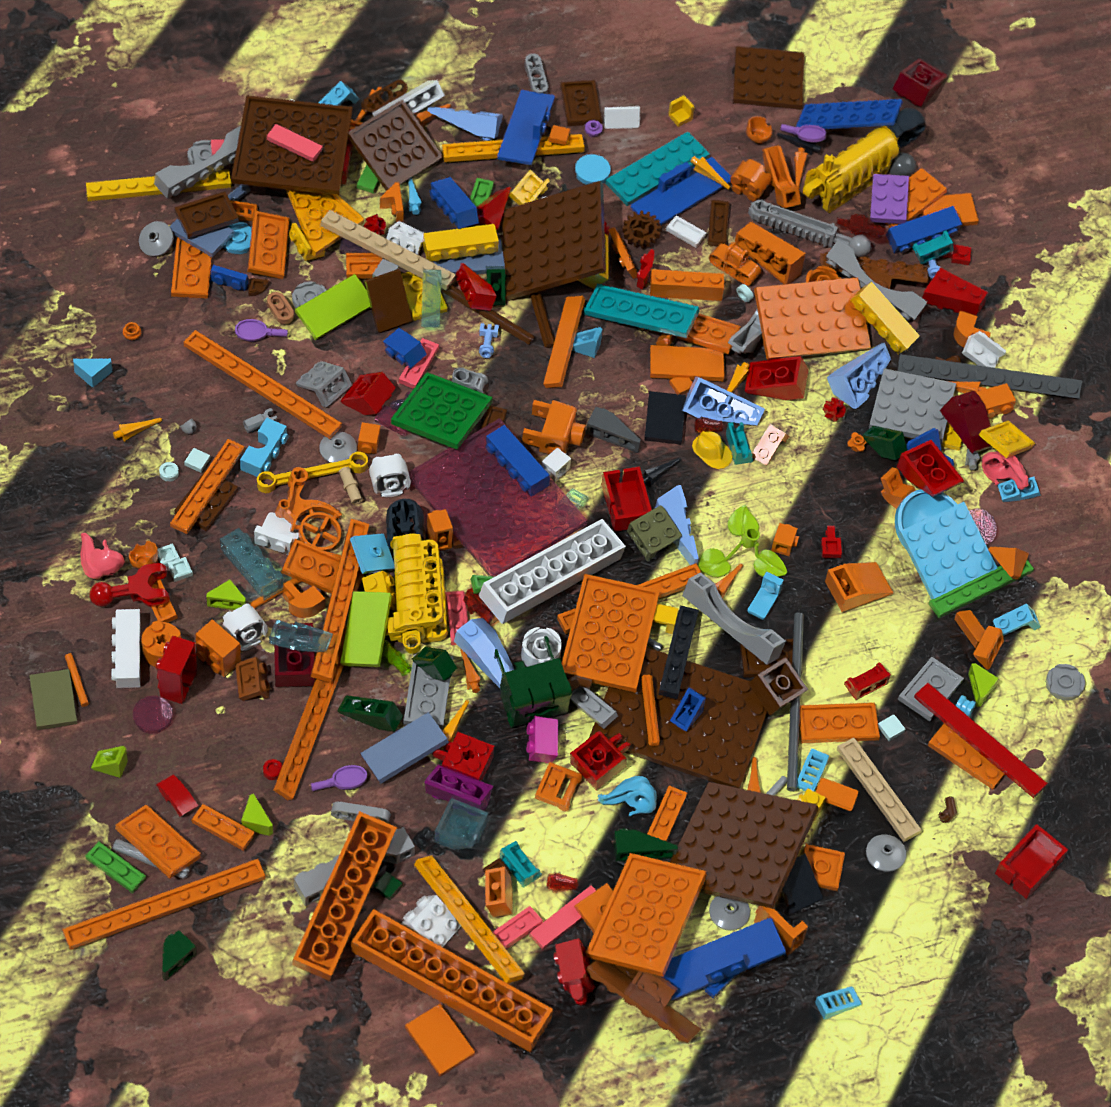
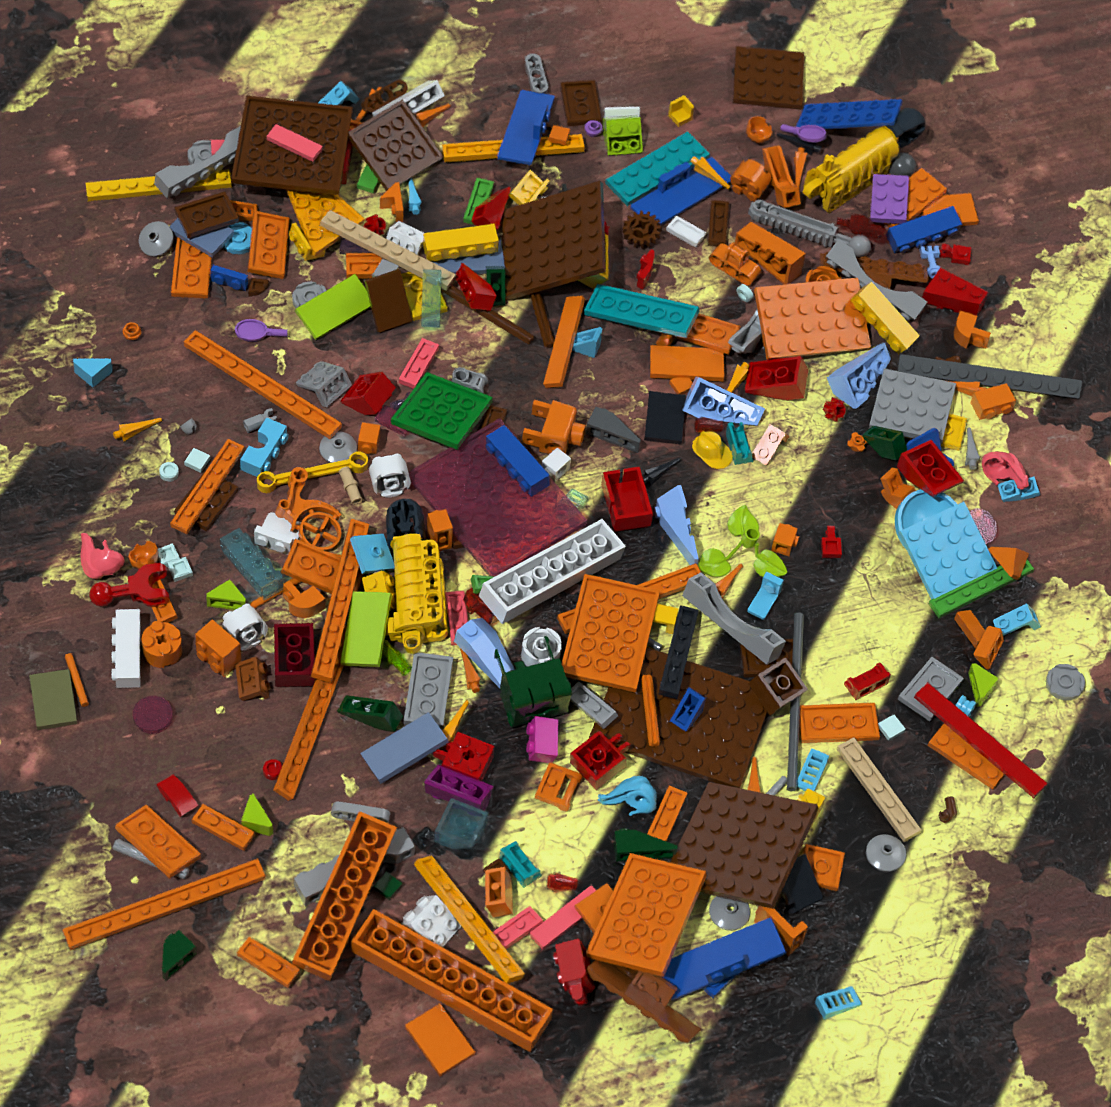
(111, 761): lime slope -> none
(115, 867): bright green tile -> none
(176, 668): red piece -> none
(239, 192): sand blue piece -> none
(268, 962): none -> orange plate
(281, 309): nougat plate -> none
(299, 637): clear light blue slope -> none
(343, 778): medium lavender piece -> none
(404, 348): blue brick -> none
(435, 663): dark green slope -> none
(454, 202): blue brick -> none
(480, 124): light blue wedge -> none
(486, 349): light blue hinge -> none
(577, 681): reddish brown arm -> none
(592, 169): medium azure tile -> none
(619, 247): orange plate -> none
(622, 135): none -> lime slope
(653, 532): olive bracket -> none
(687, 285): orange brick -> none
(837, 794): orange slope -> none
(857, 584): orange slope -> none
(919, 82): dark red slope -> none
(933, 248): teal hinge -> none
(968, 418): dark red slope -> none
(983, 350): white bracket -> none
(1007, 439): yellow tile -> none
(1031, 861): red piece -> none

